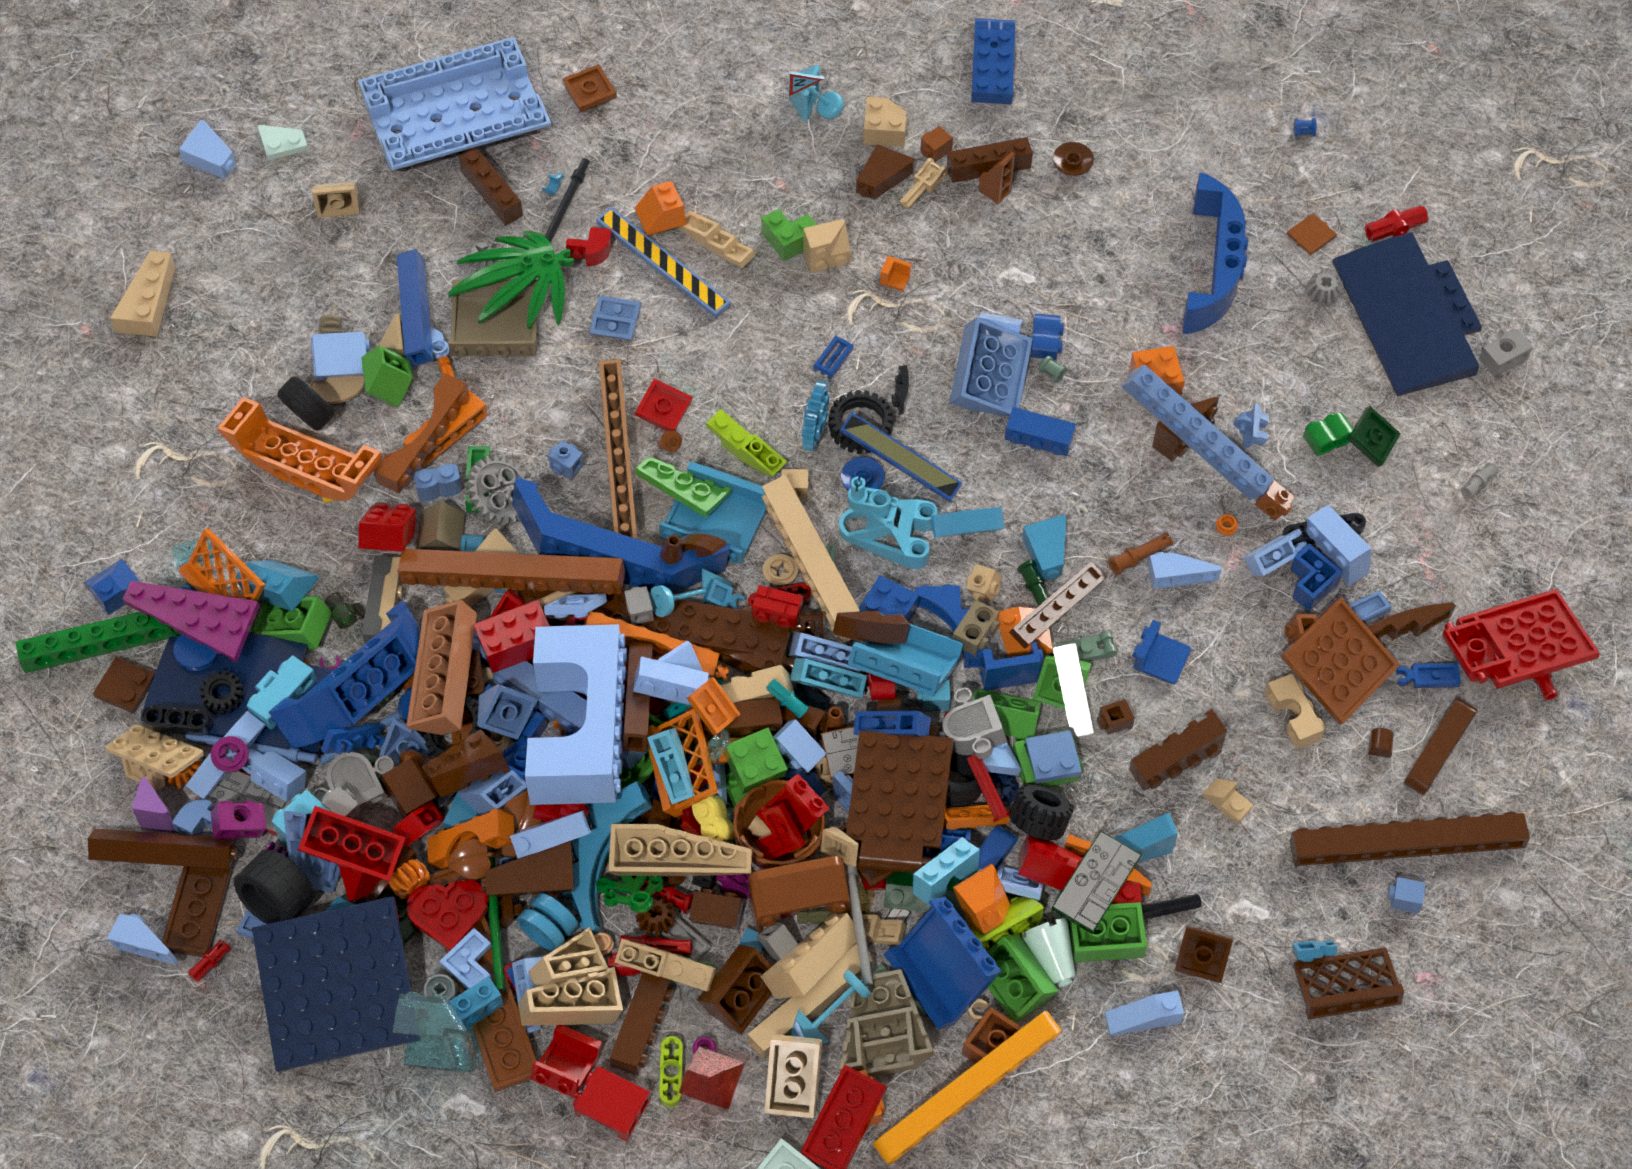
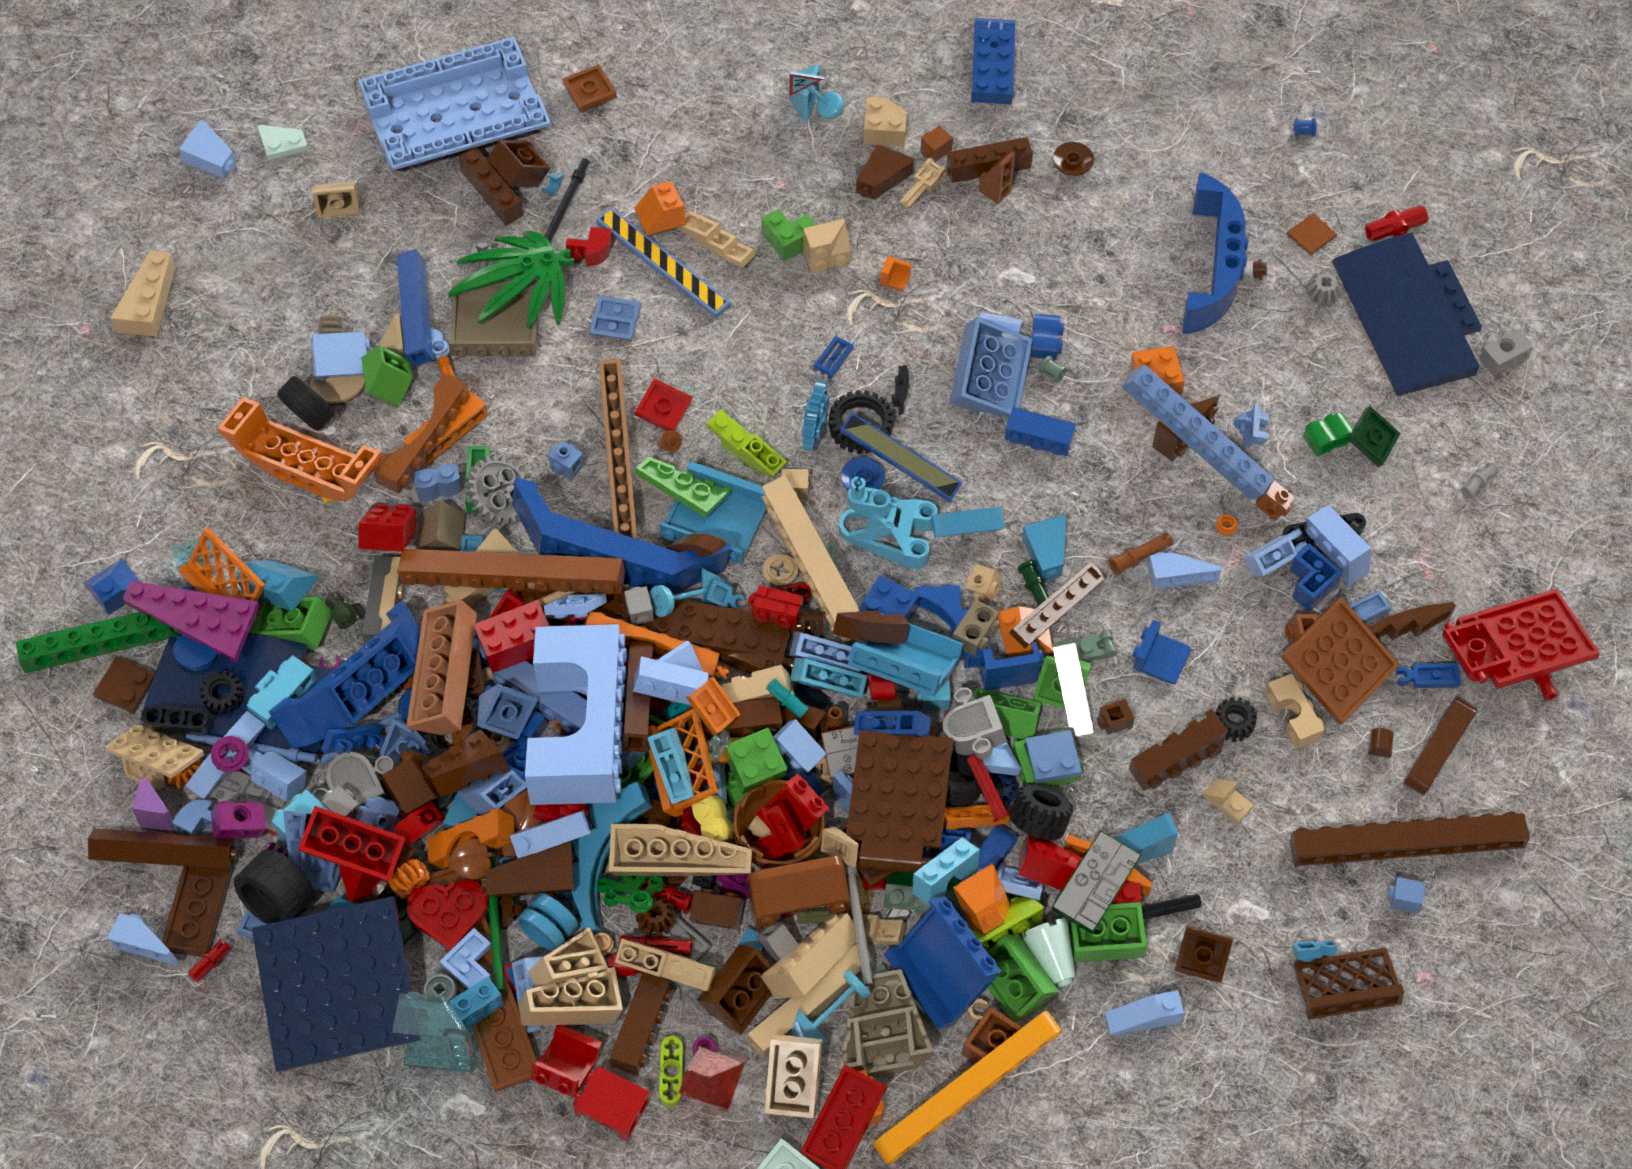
(379, 813): none -> medium blue plant
(518, 163): none -> reddish brown brick
(671, 550): reddish brown cone -> none
(1243, 710): none -> black tyre
(1259, 269): none -> reddish brown plate

